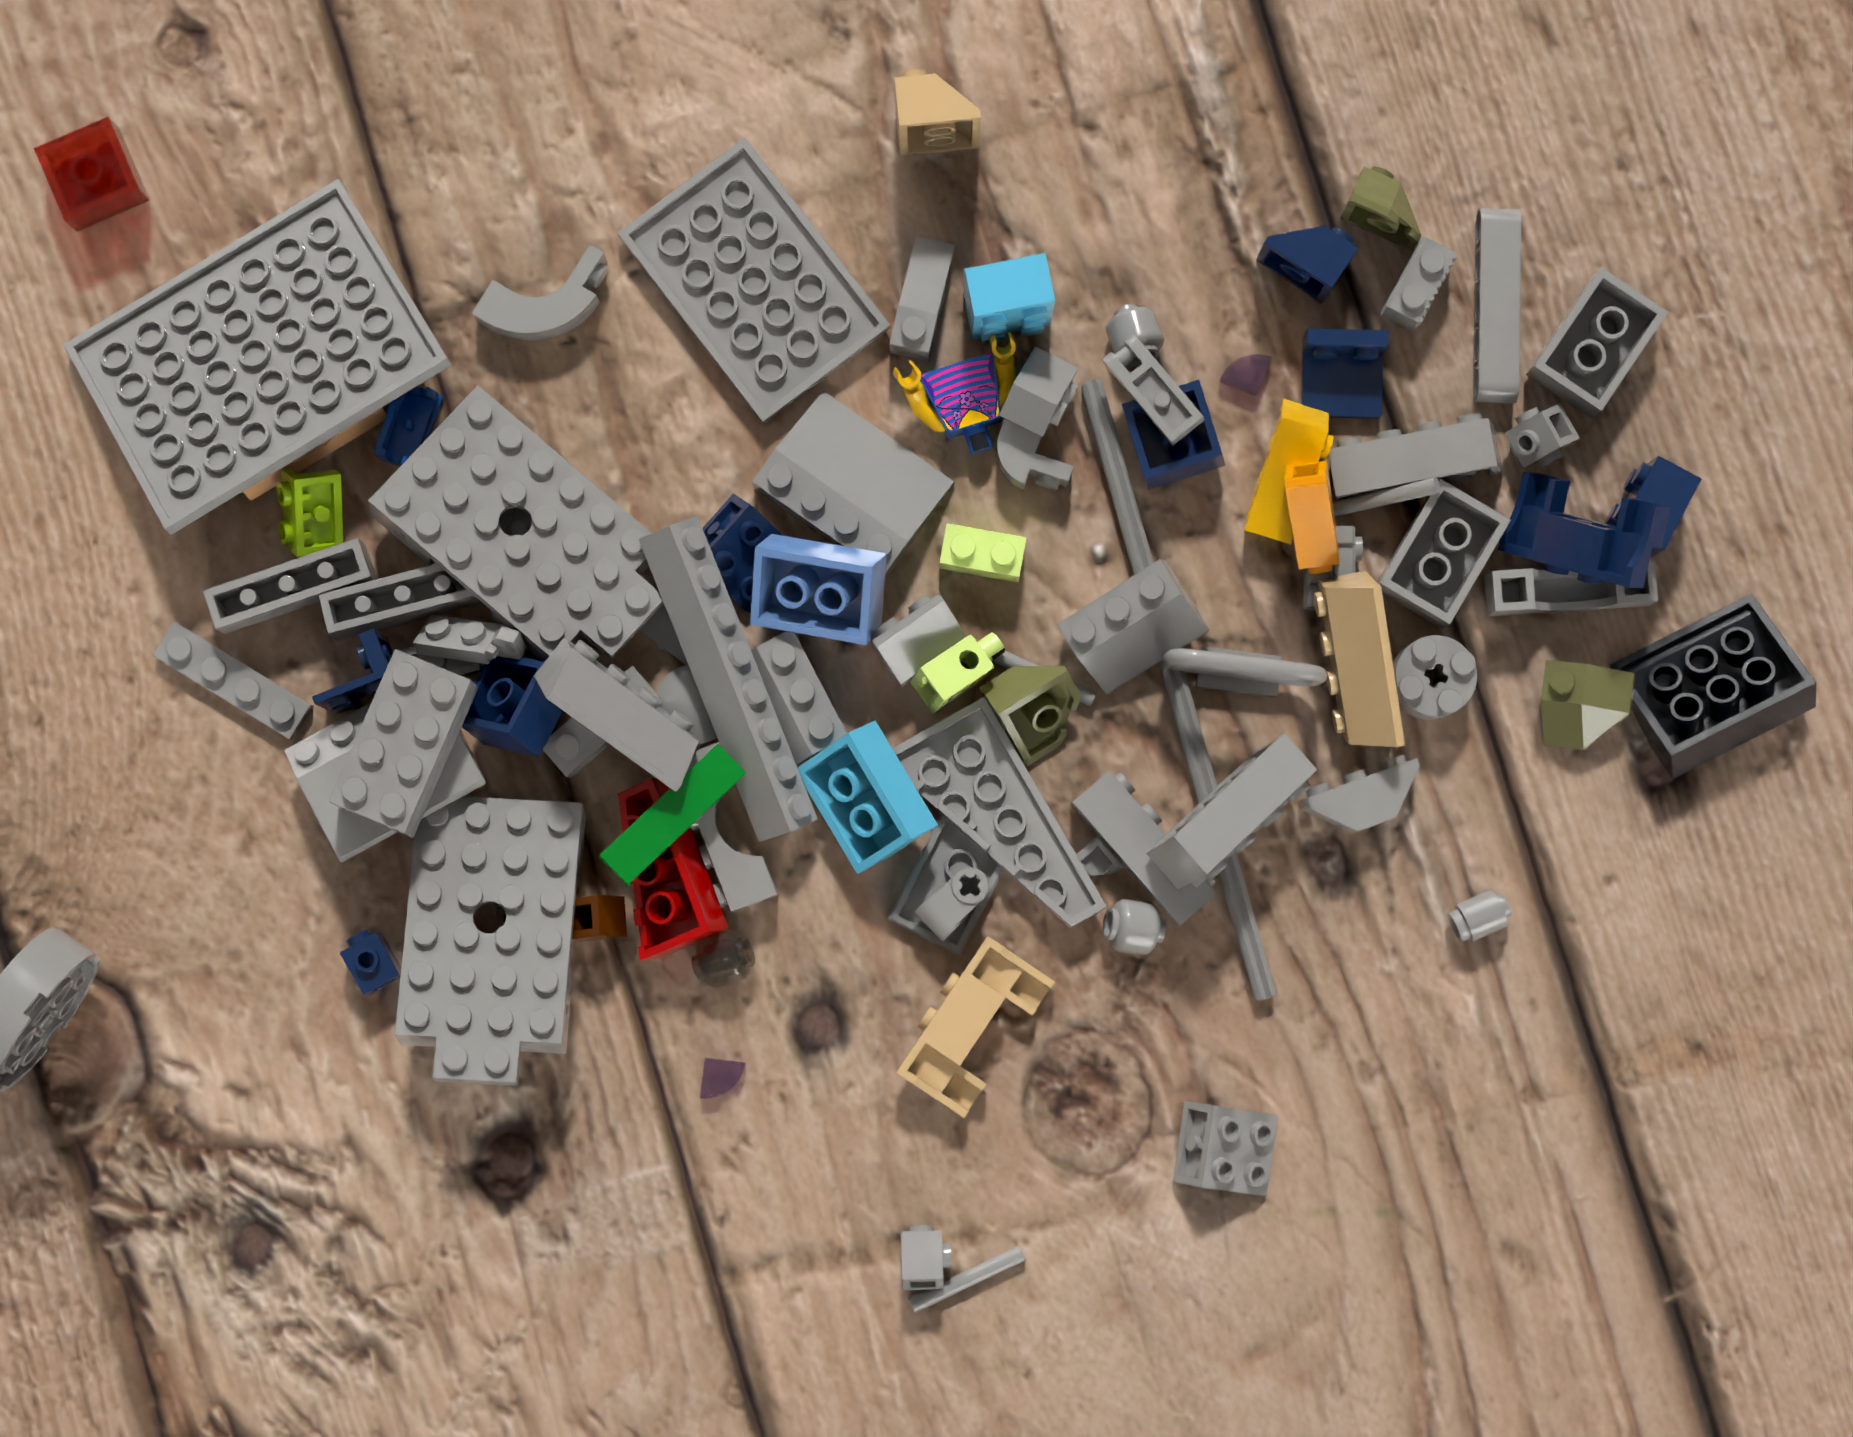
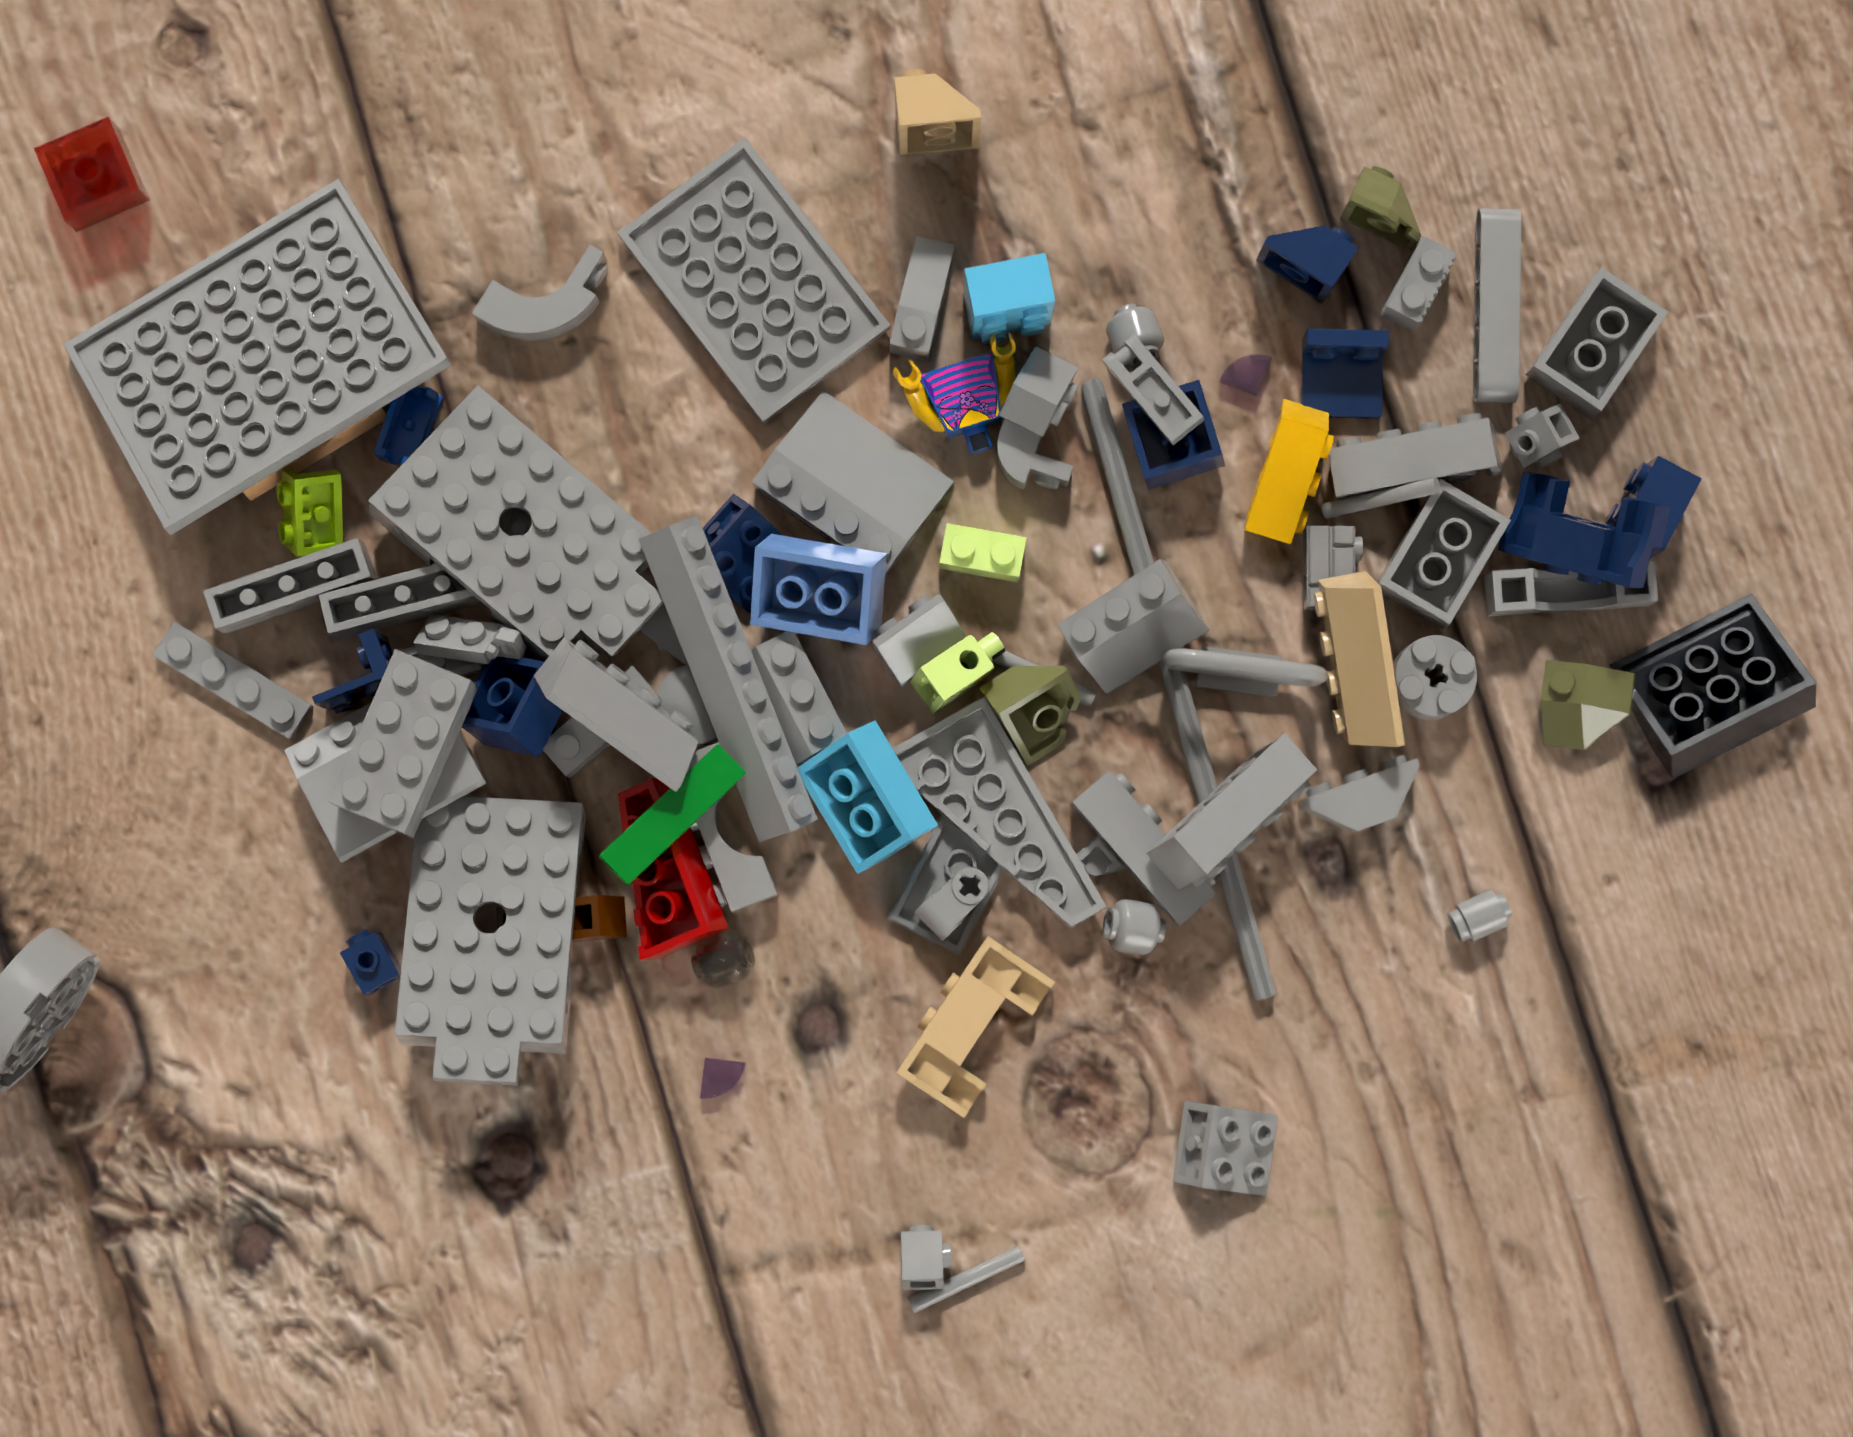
(1312, 516): light orange slope -> none

